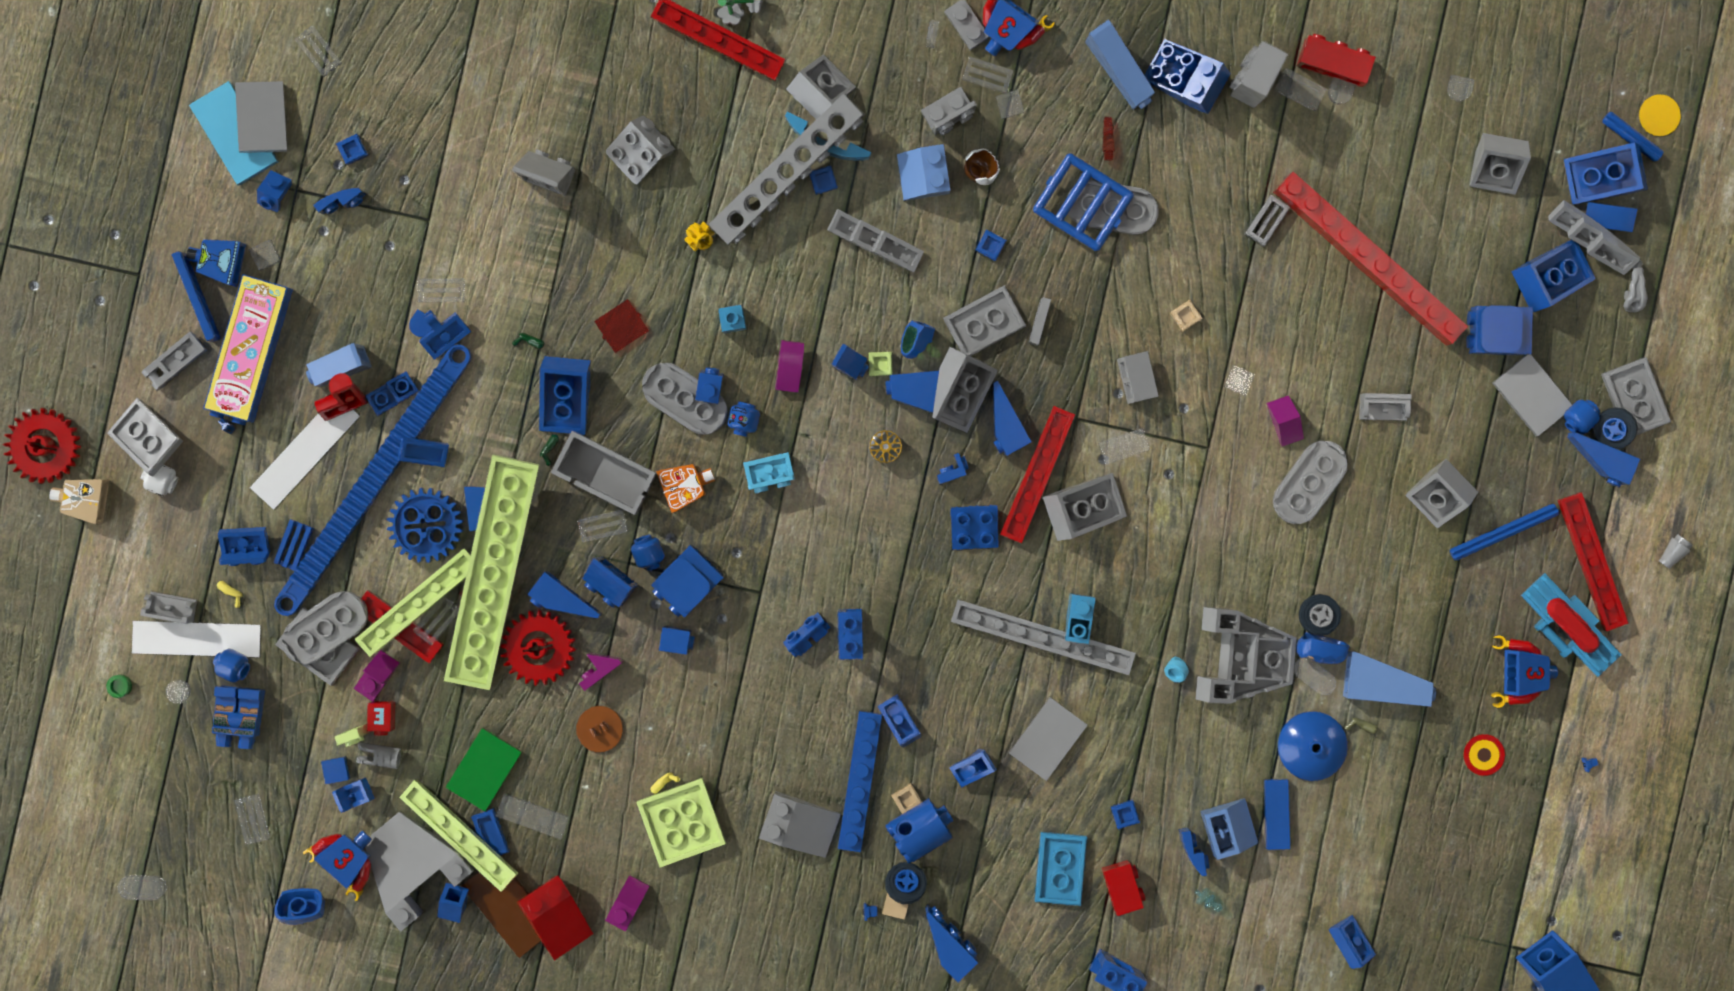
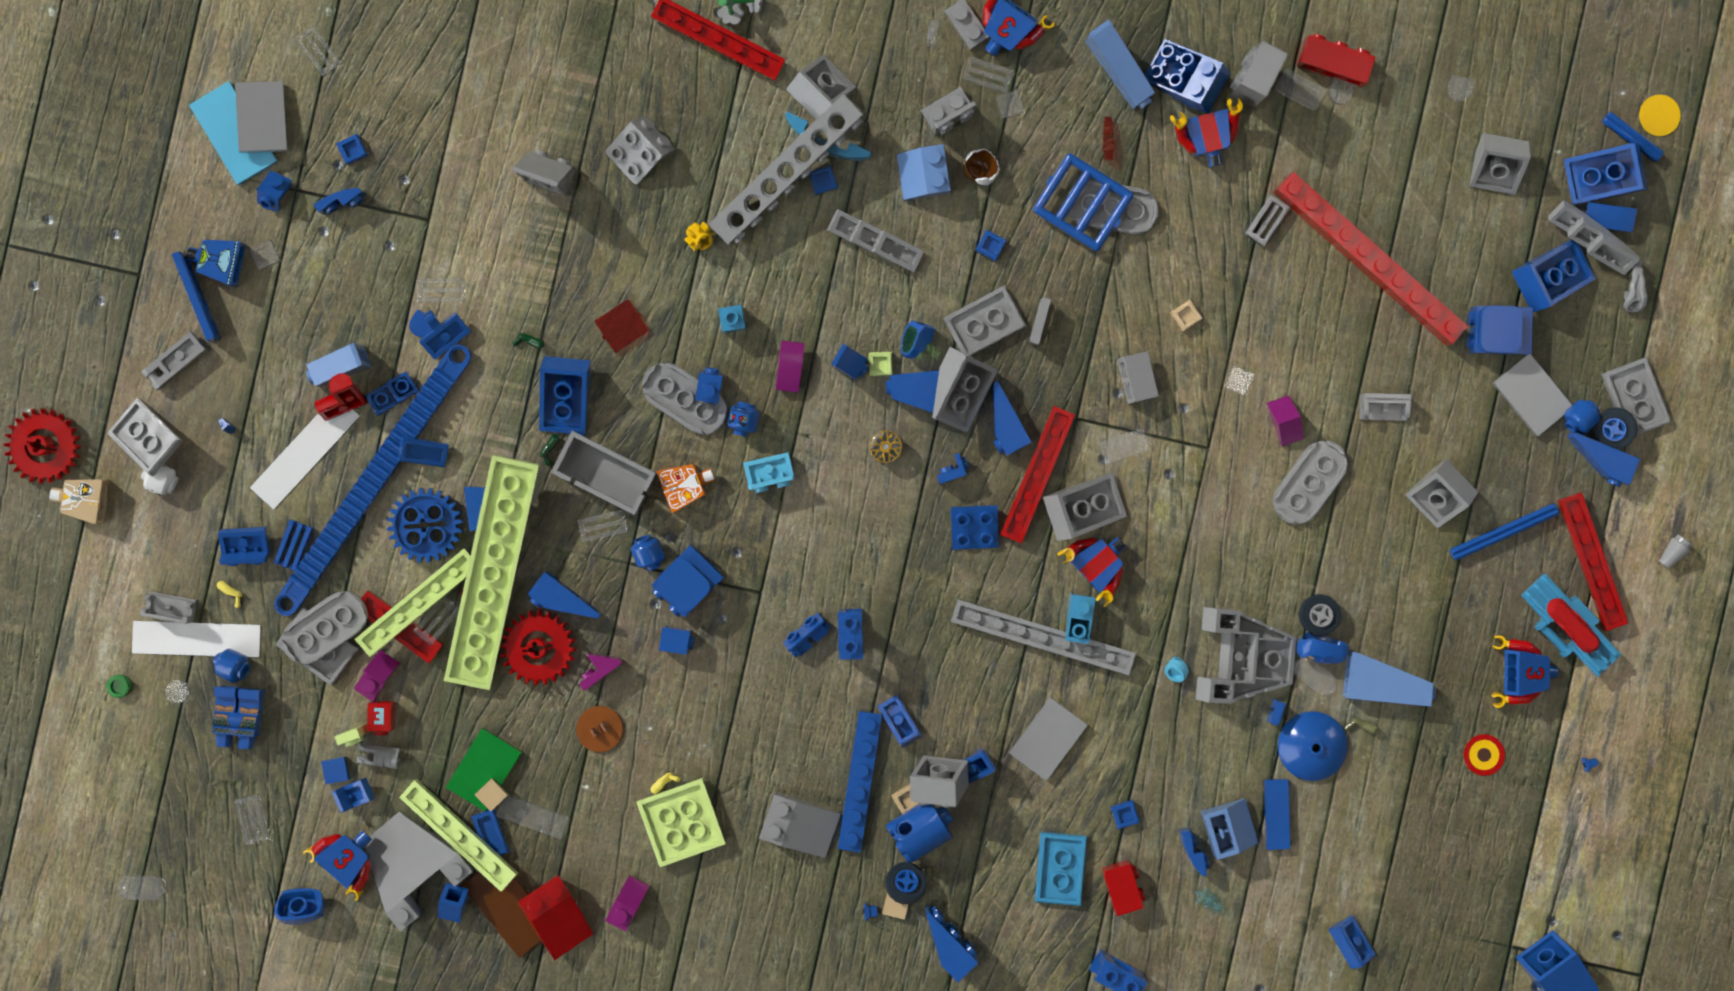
(247, 349): brick -> none
(491, 794): none -> tan tile
(609, 581): blue slope -> none
(939, 781): none -> light grey brick
(1097, 564): none -> torso
(1209, 132): none -> torso
(1276, 712): none -> blue tile

